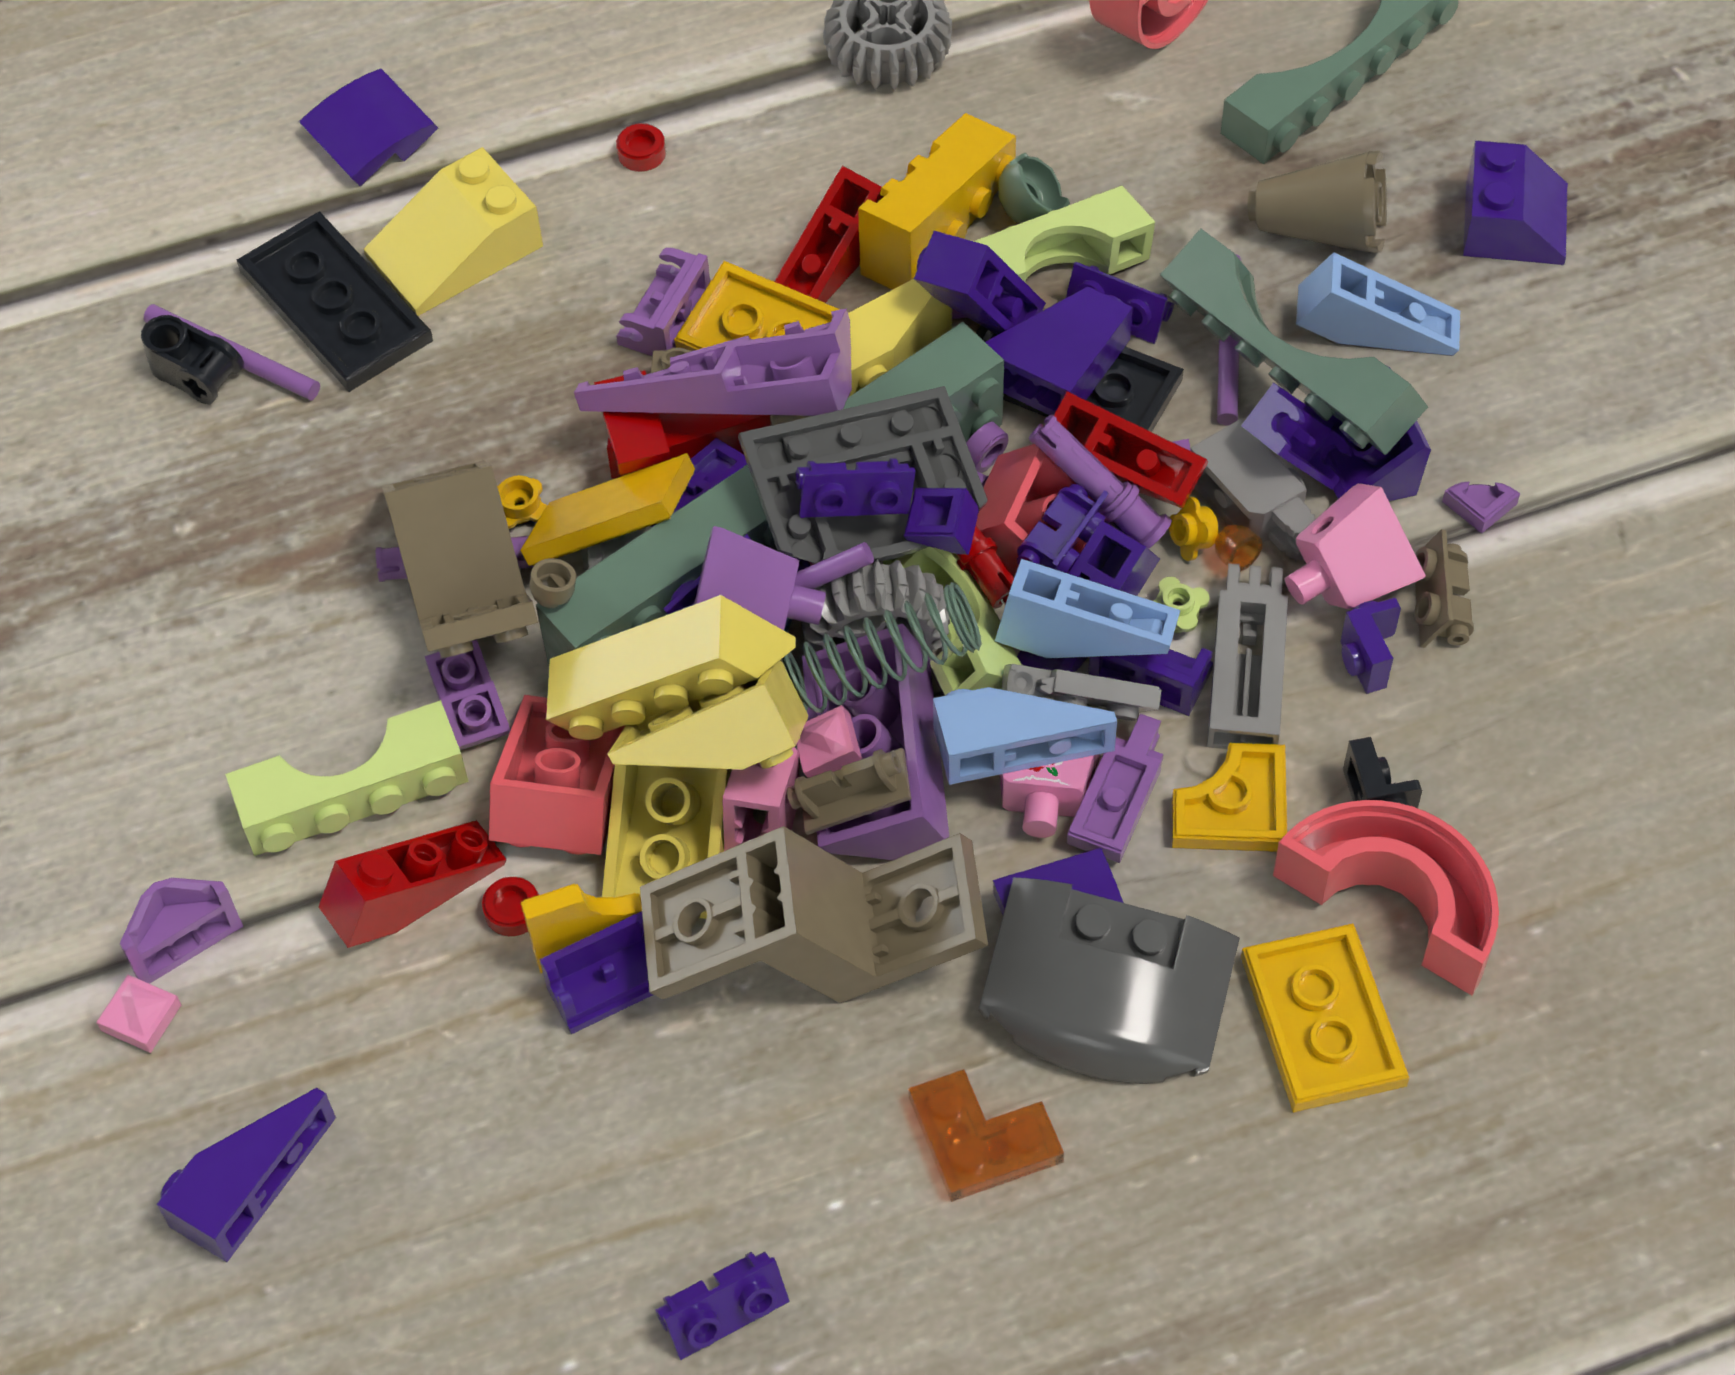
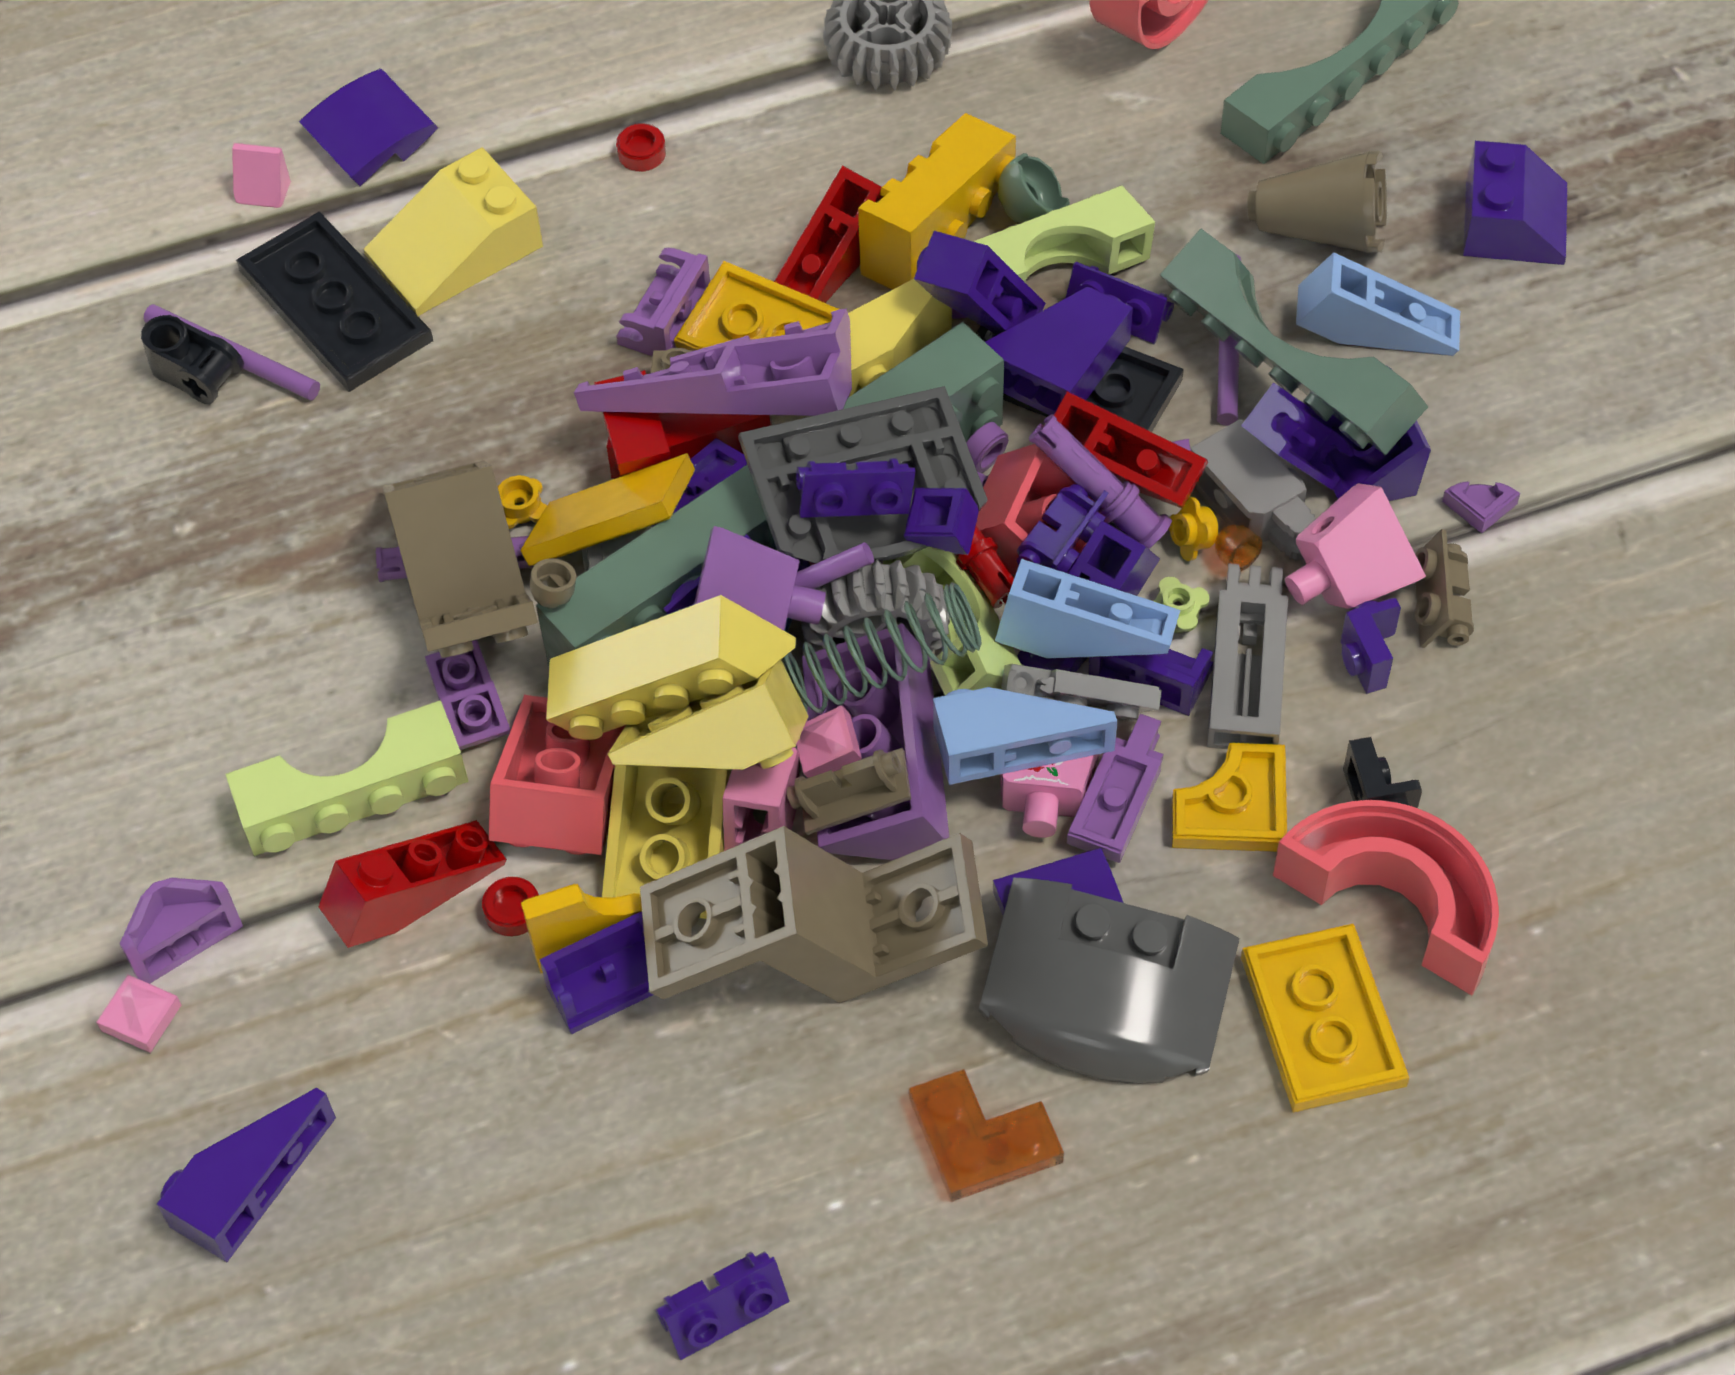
(259, 175): none -> bright pink slope

